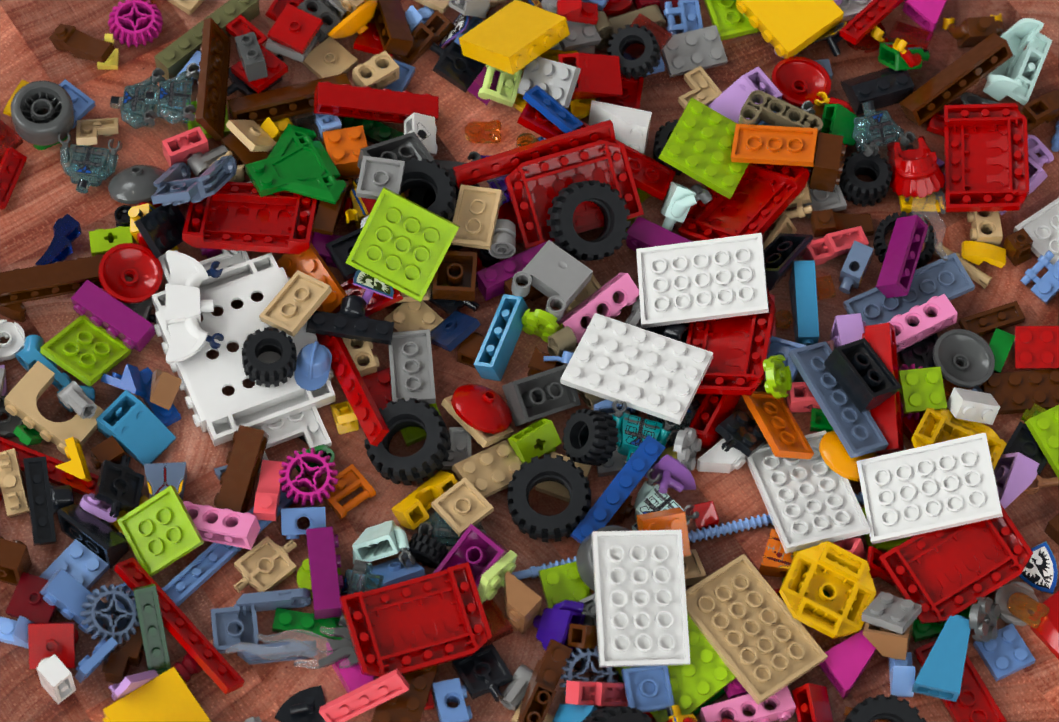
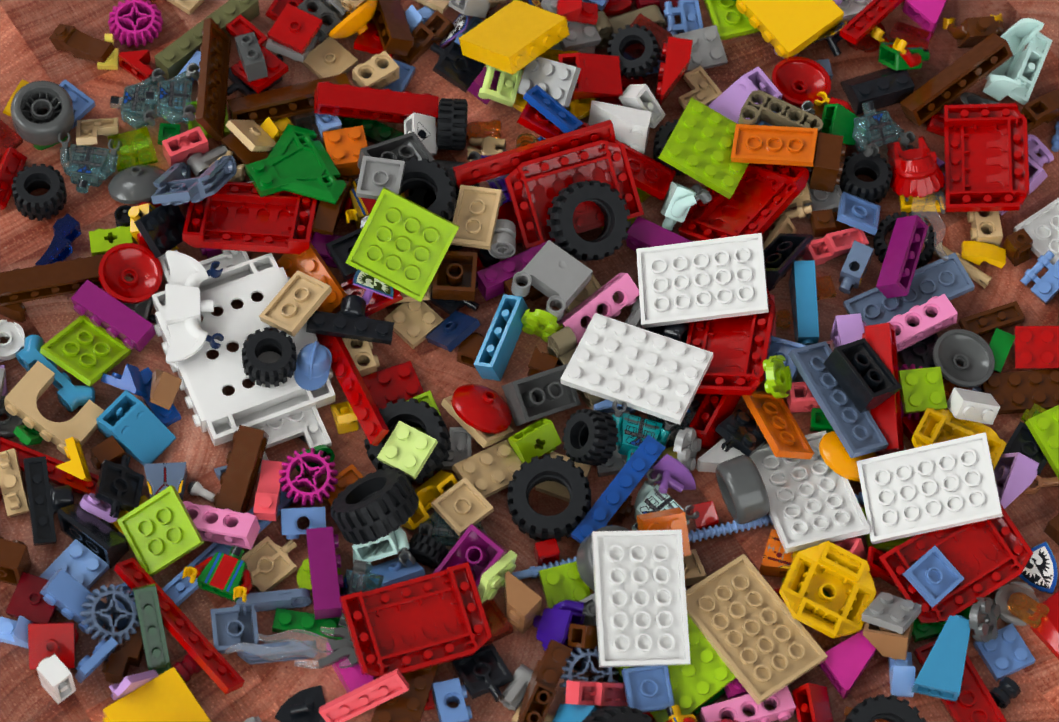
(36, 178): none -> black tyre
(75, 398): light grey piece -> none
(136, 63): none -> red slope
(136, 148): none -> clear neon green plate
(167, 131): none -> green plate
(196, 489): none -> white piece
(223, 575): none -> torso
(374, 506): none -> black tyre
(407, 449): none -> yellowish green plate
(412, 366): light grey plate -> none
(452, 124): none -> black tyre
(489, 146): none -> tan animal
(546, 551): none -> red slope
(566, 357): medium blue hand -> none
(640, 97): none -> white slope
(676, 58): none -> red slope
(742, 489): none -> dark grey wheel
(858, 213): none -> medium blue plate
(933, 576): none -> medium blue plate
(1005, 692): none -> black wheel

